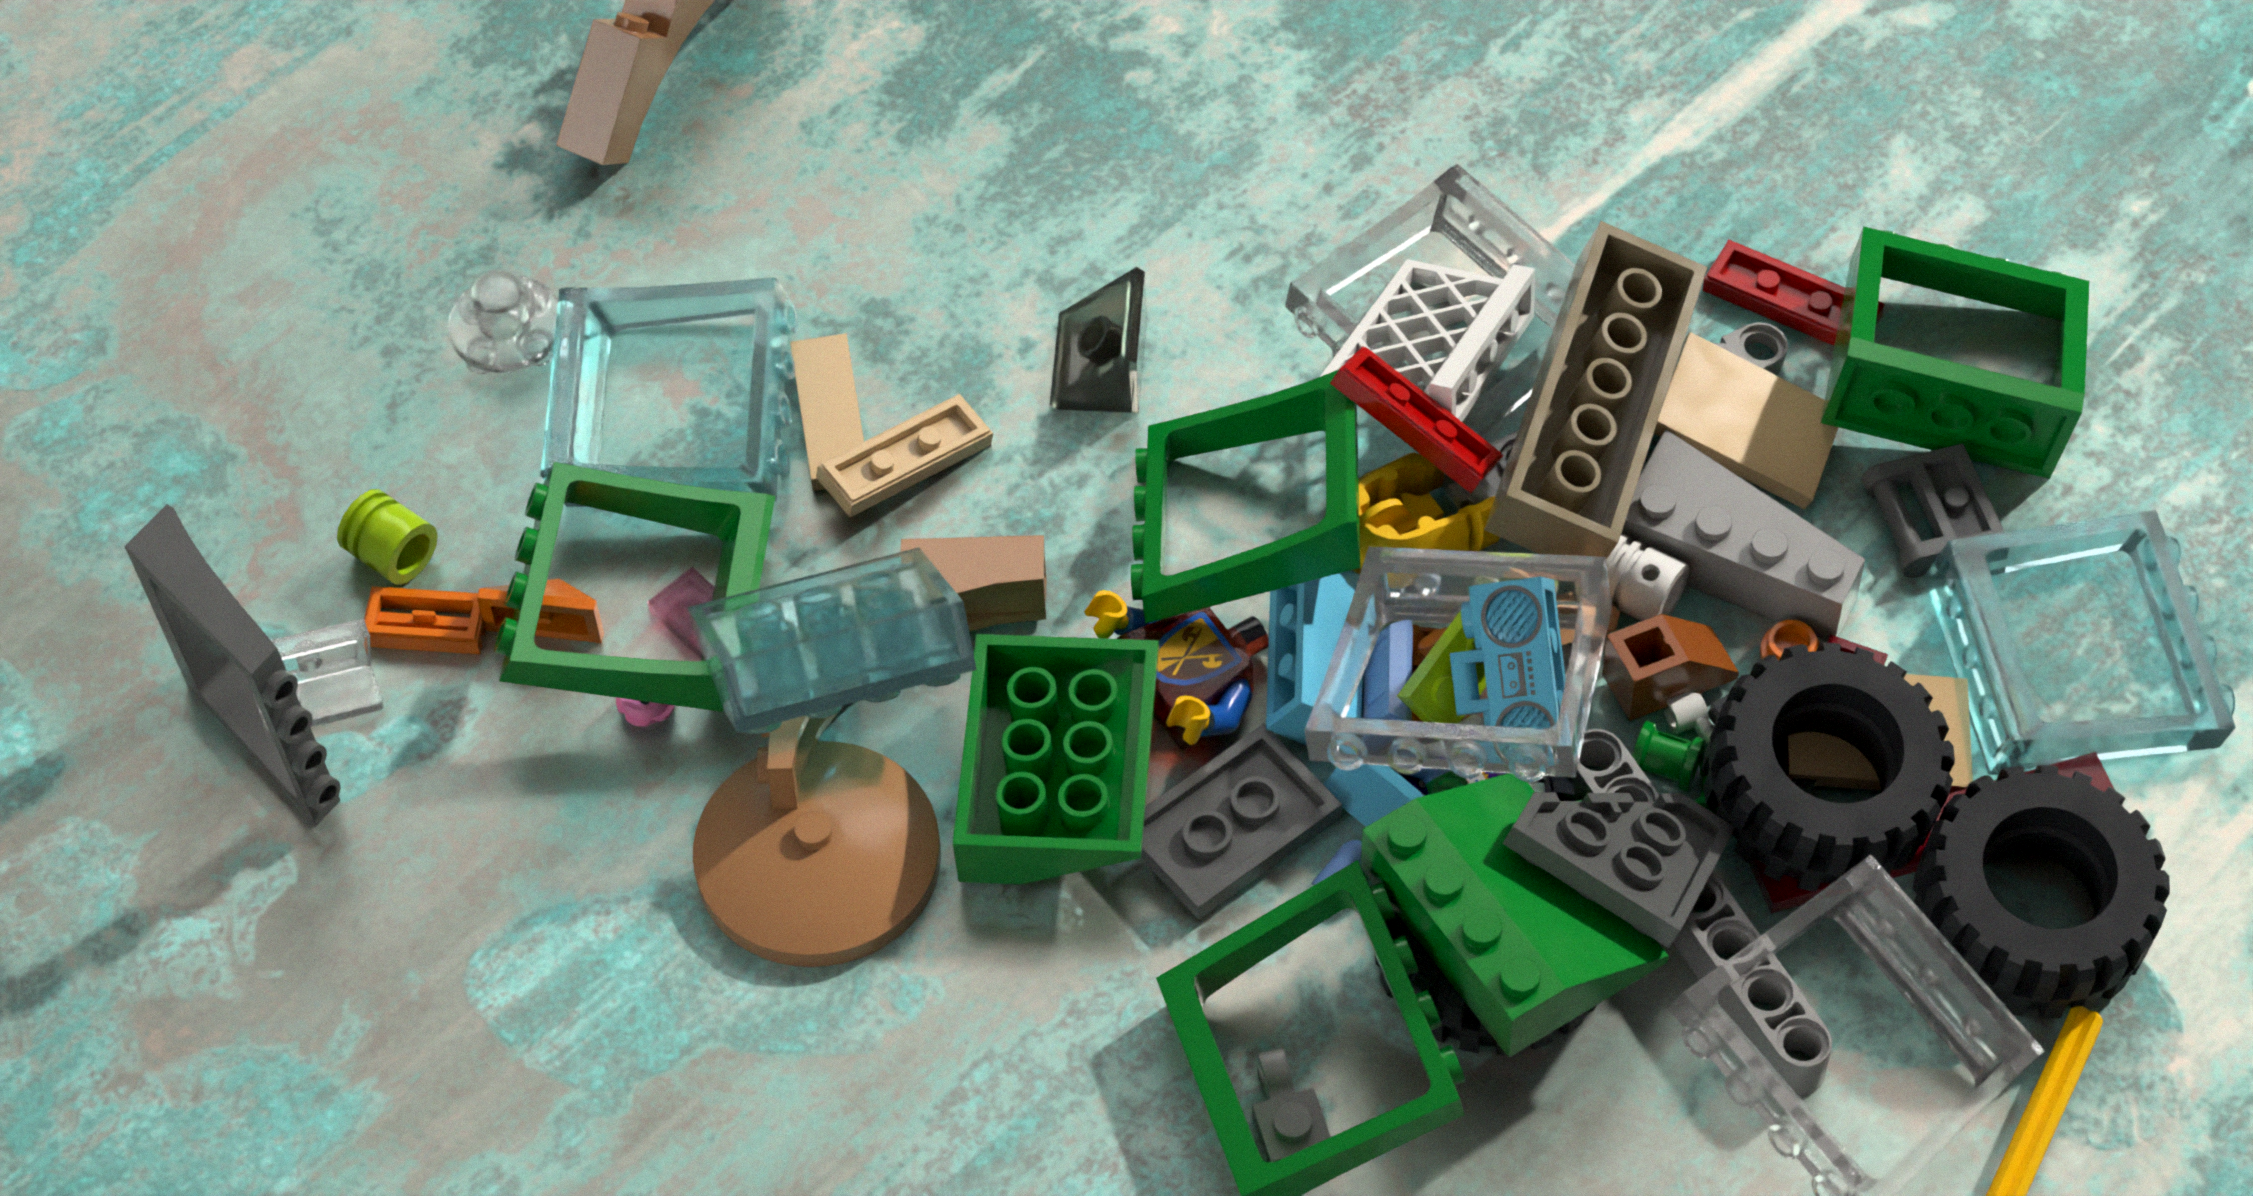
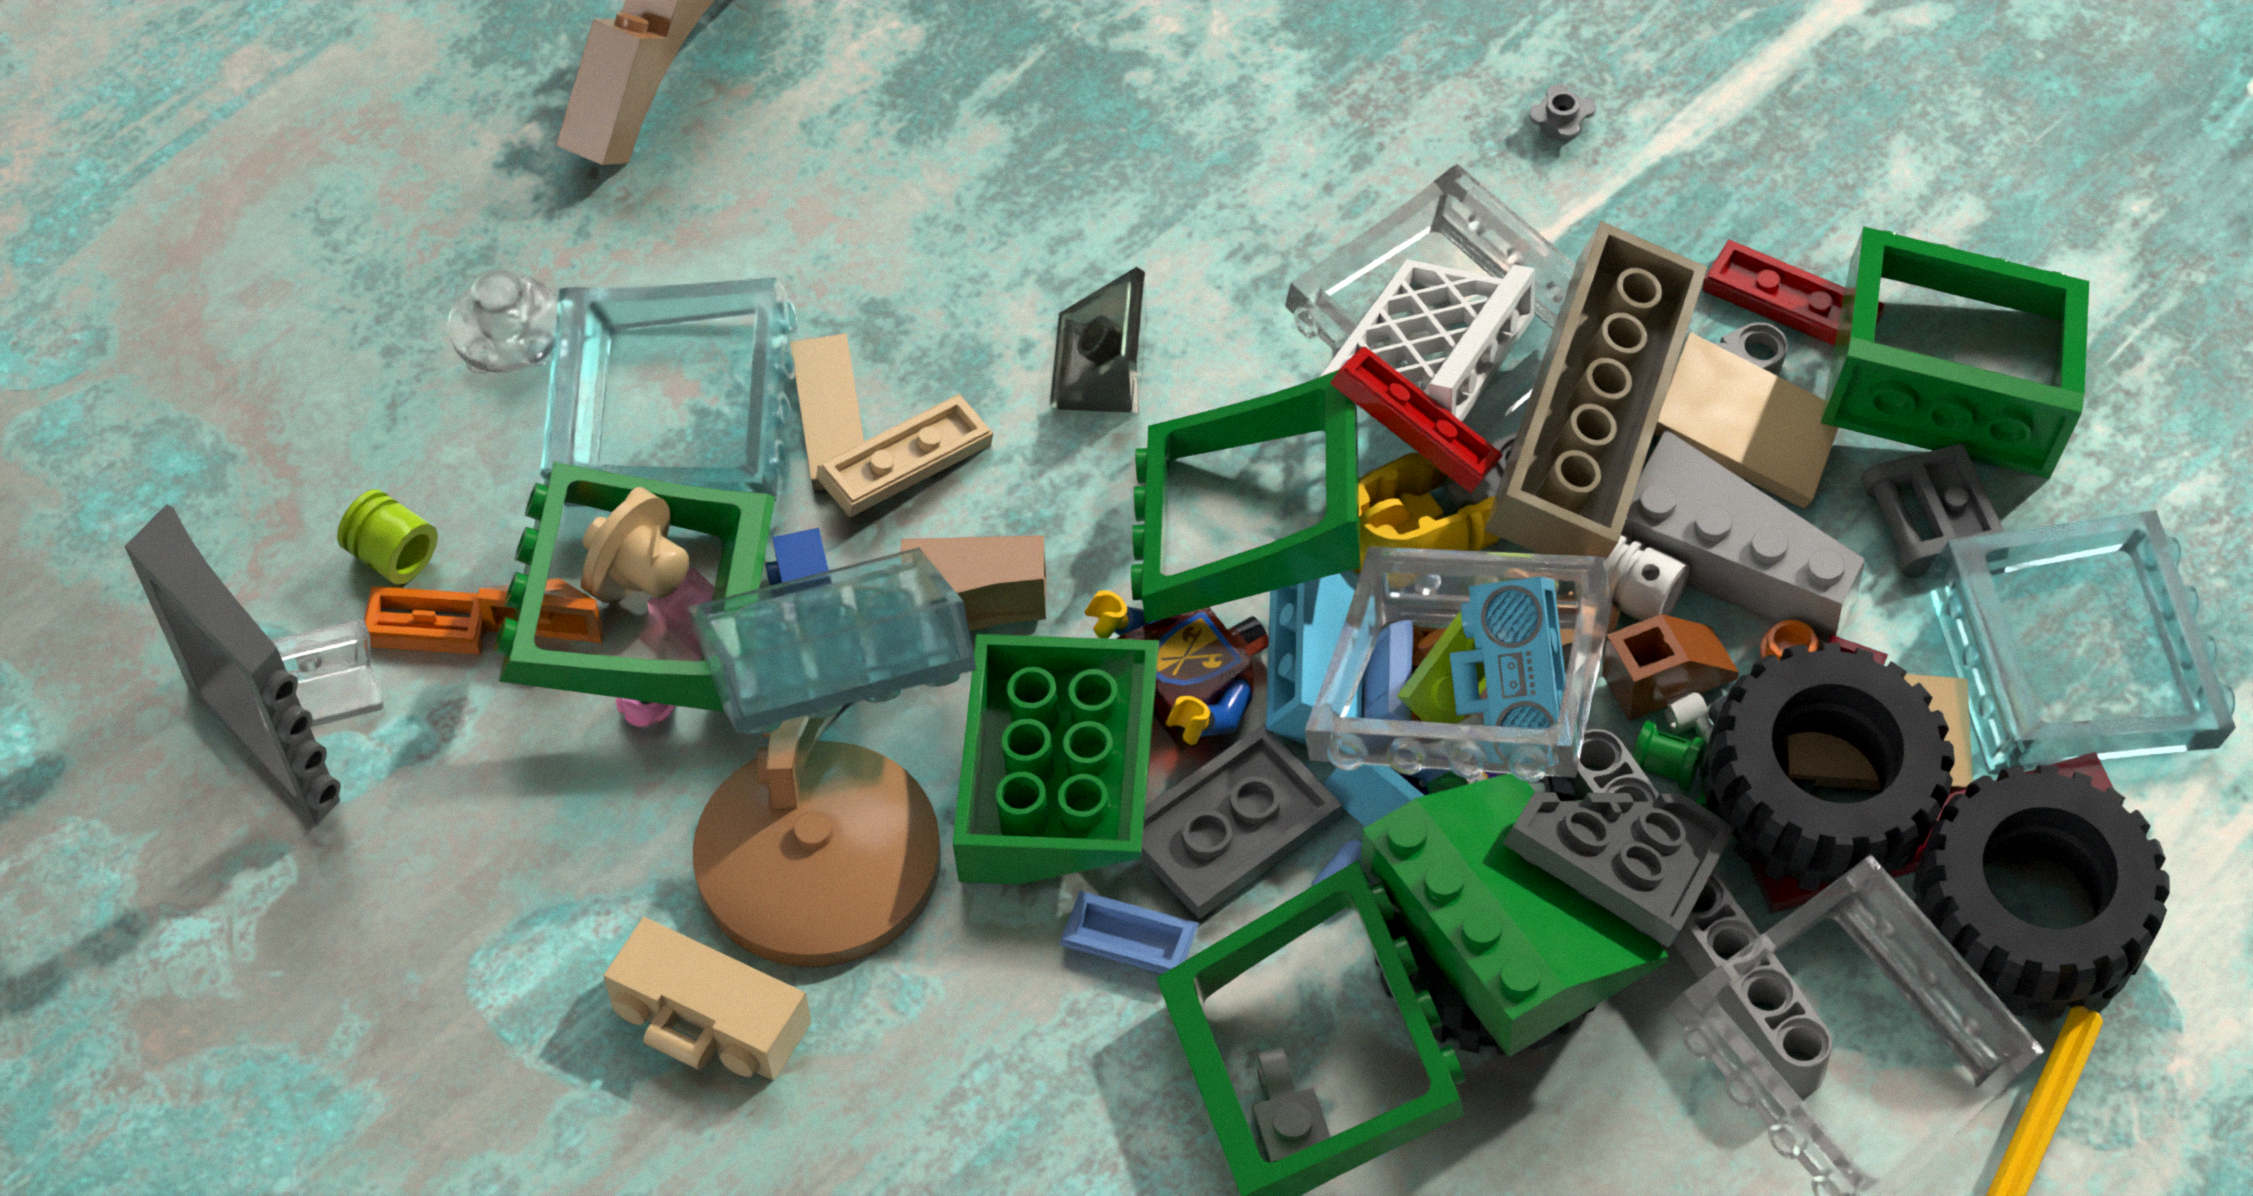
(633, 551): none -> tan plate
(709, 996): none -> tan piece
(796, 556): none -> blue plate
(1128, 933): none -> medium blue tile
(1562, 113): none -> flat silver plate

